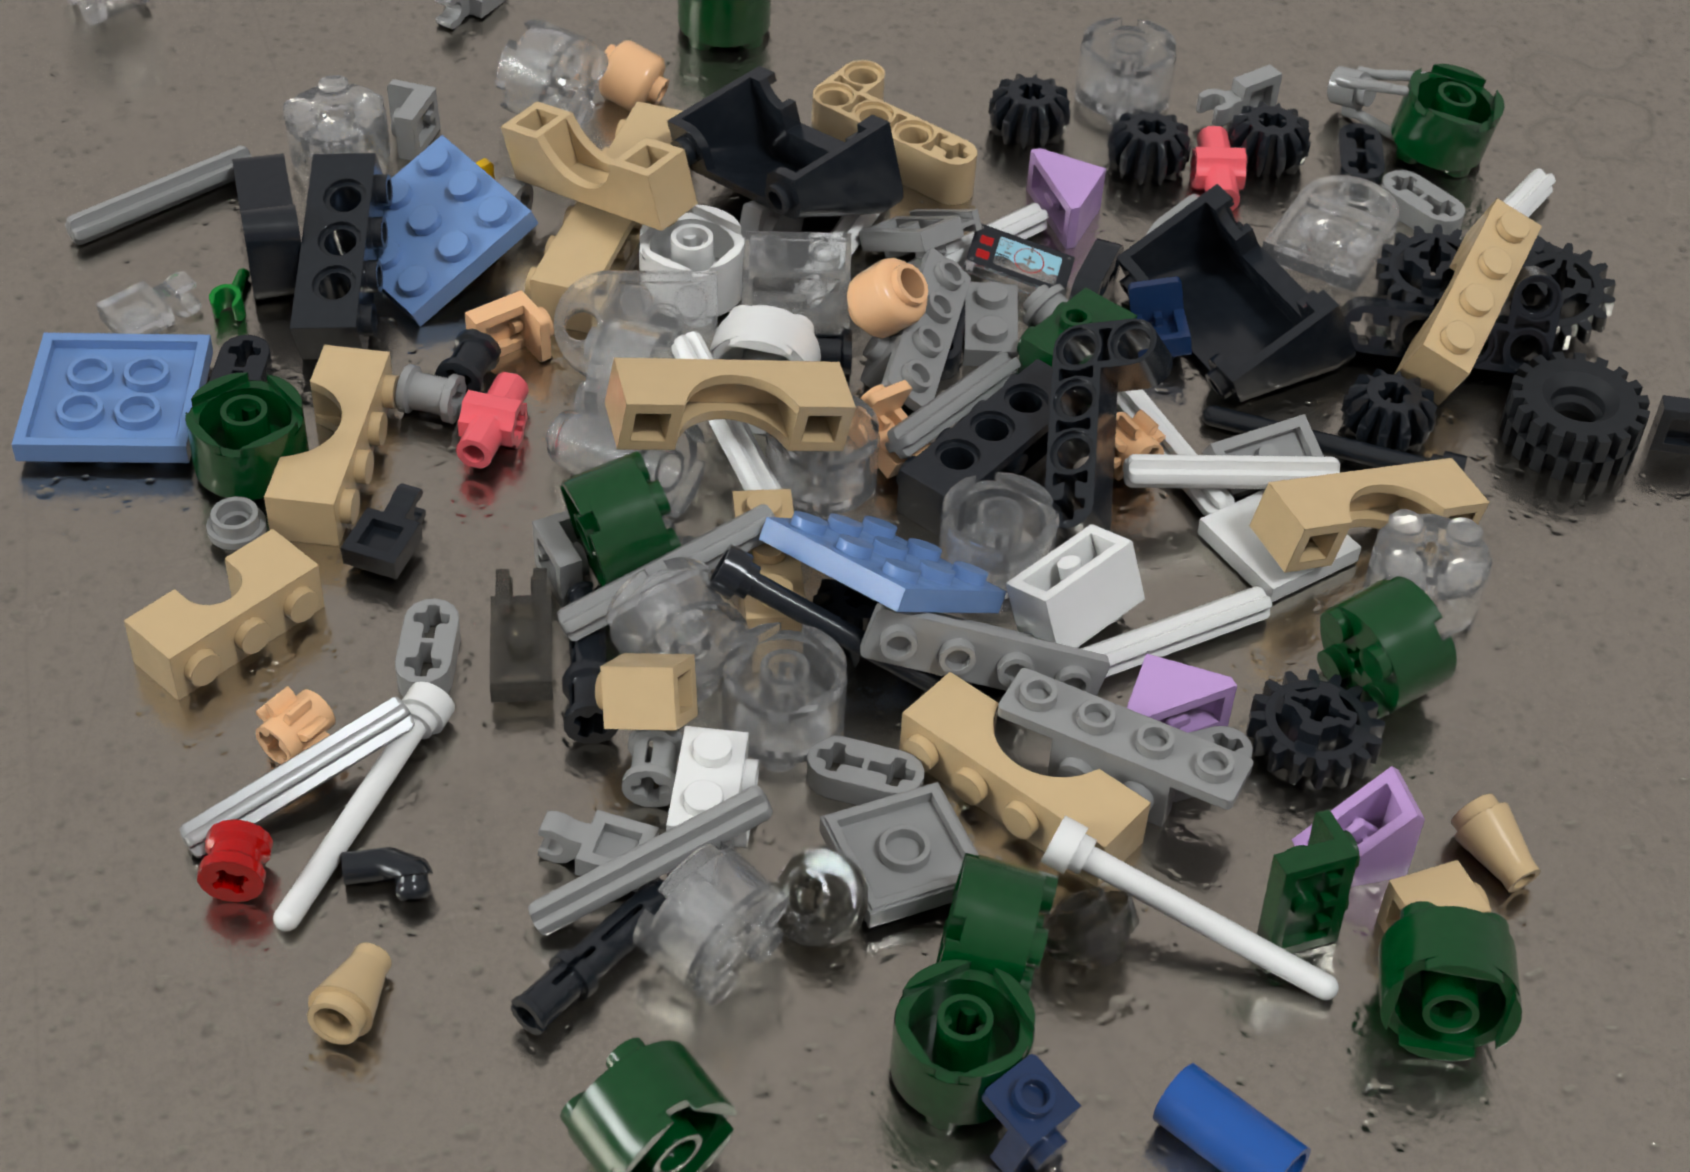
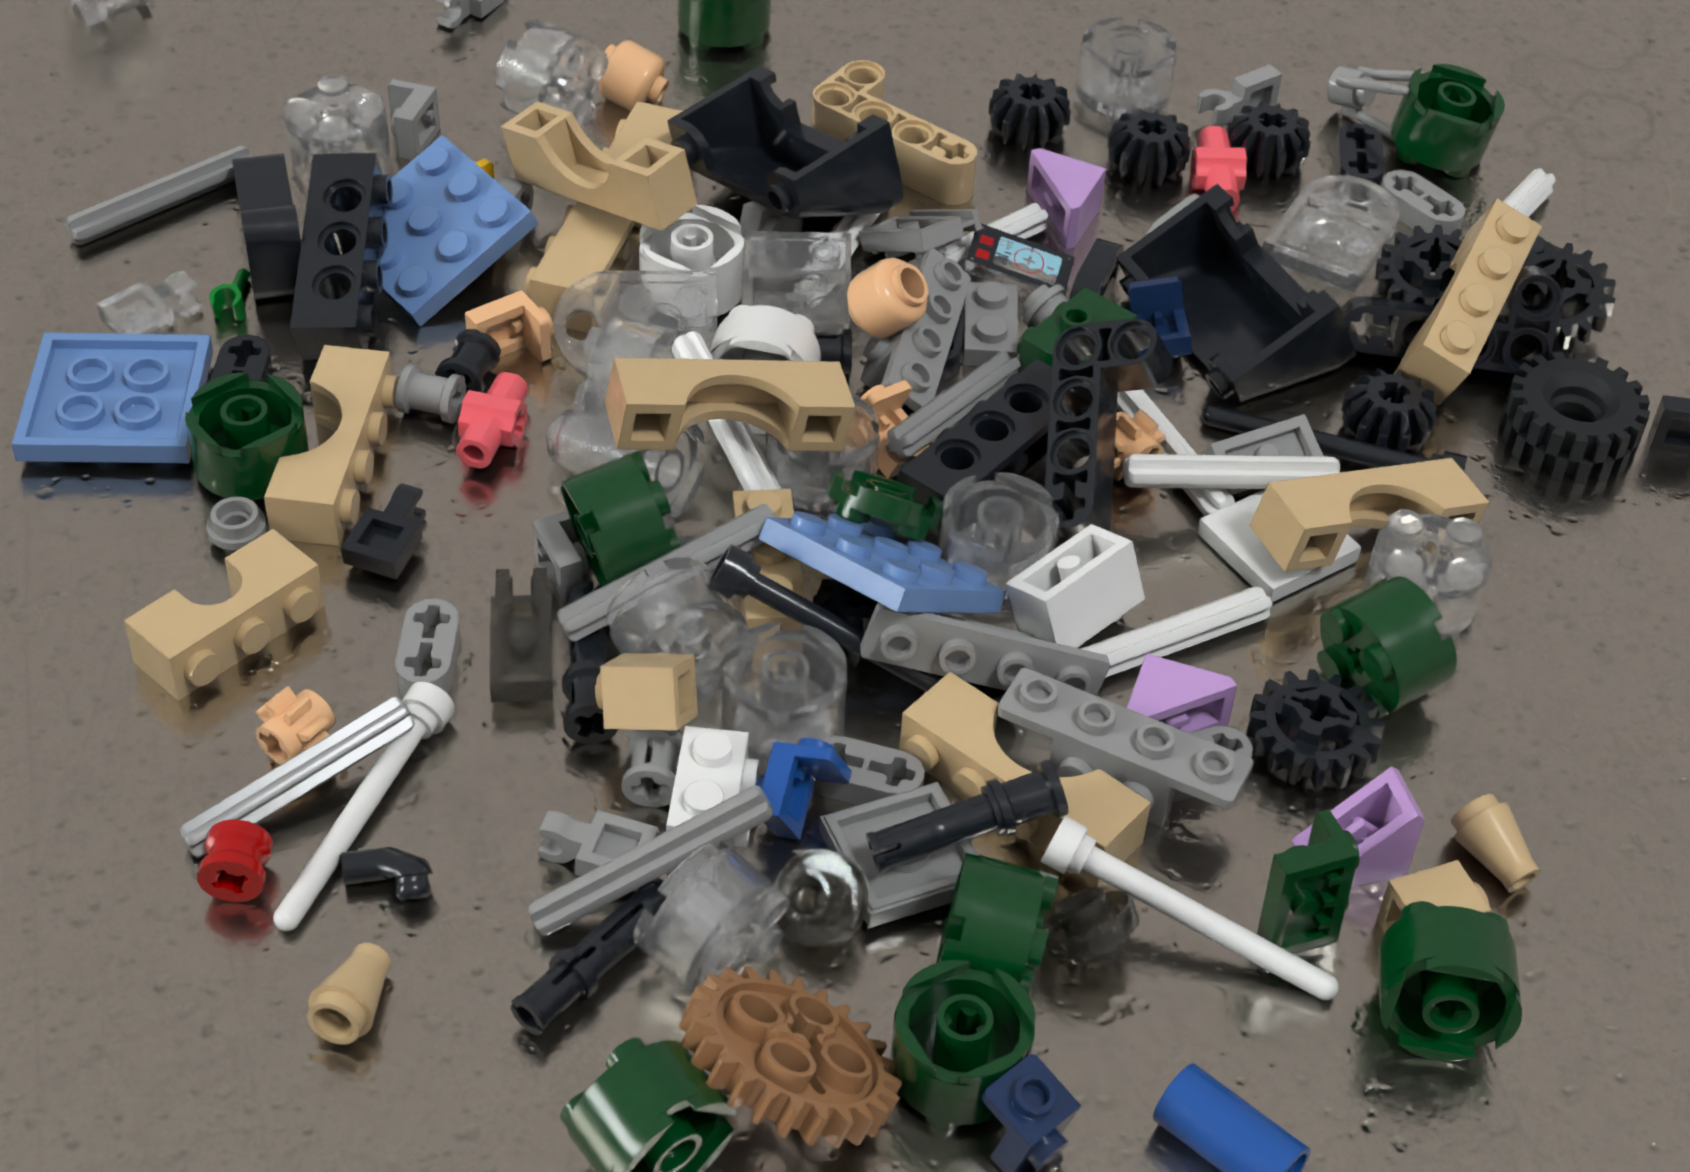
(790, 1056): none -> medium nougat gear
(791, 780): none -> blue bracket
(883, 498): none -> dark green plate
(997, 808): none -> black pin

